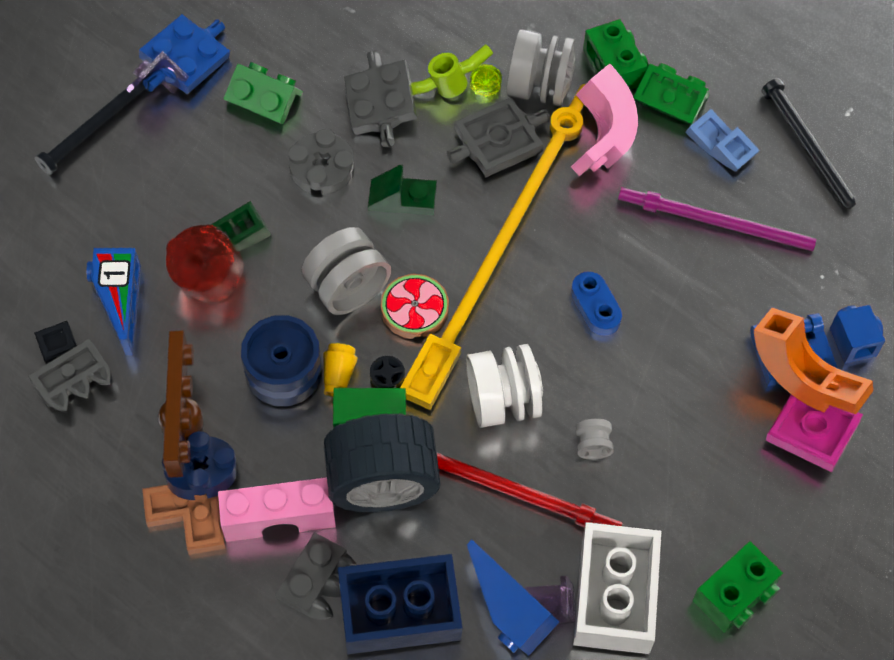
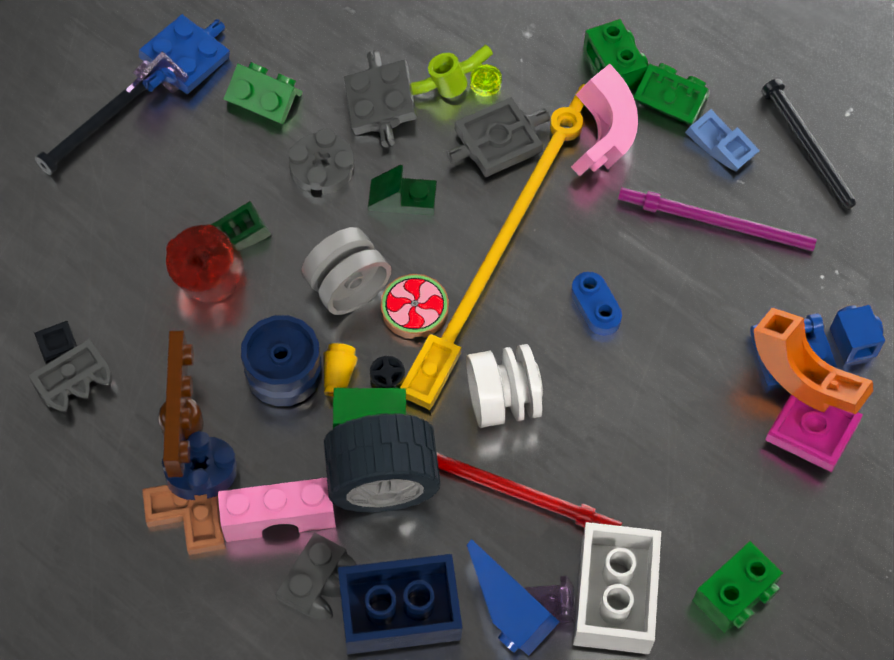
(116, 282): blue slope -> none
(541, 67): light grey wheel -> none
(594, 439): light grey wheel -> none

